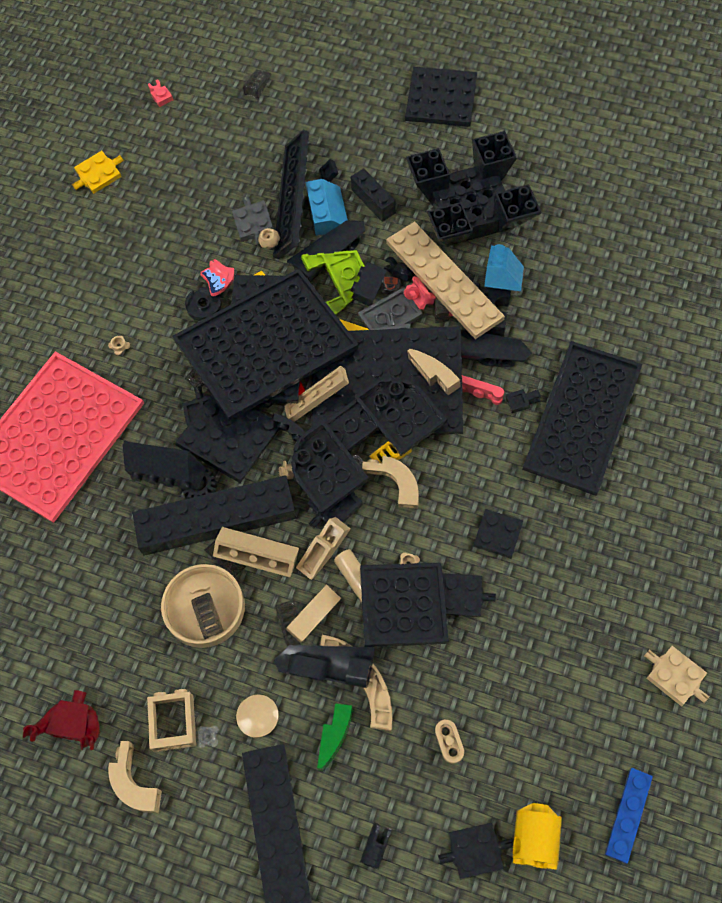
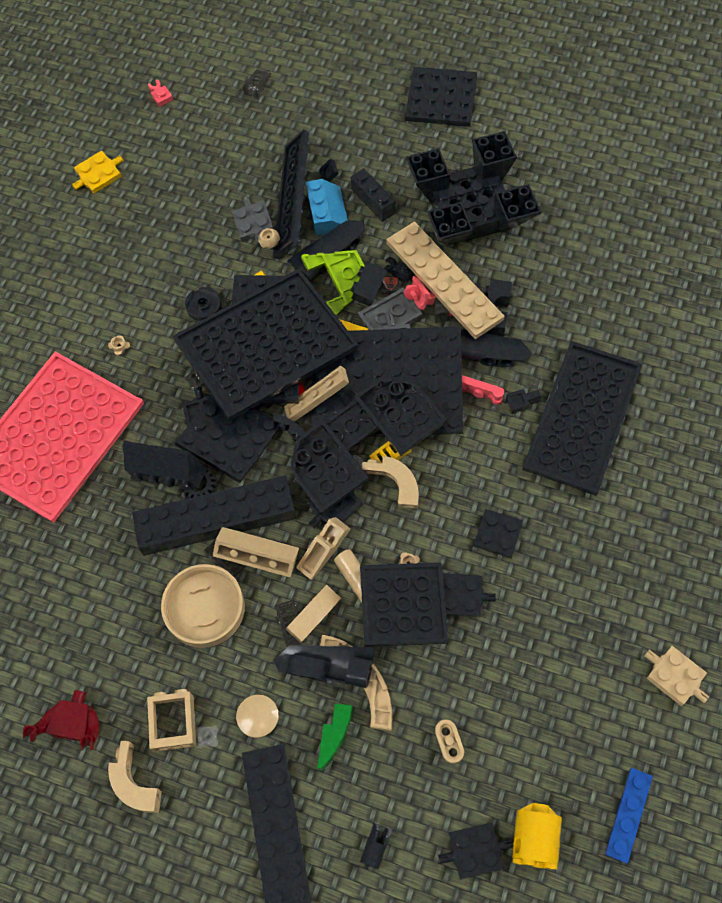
(202, 604): clear smoke slope -> none
(218, 277): coral arm -> none
(286, 470): tan plate -> none
(434, 371): tan slope -> none
(503, 269): dark azure slope -> none

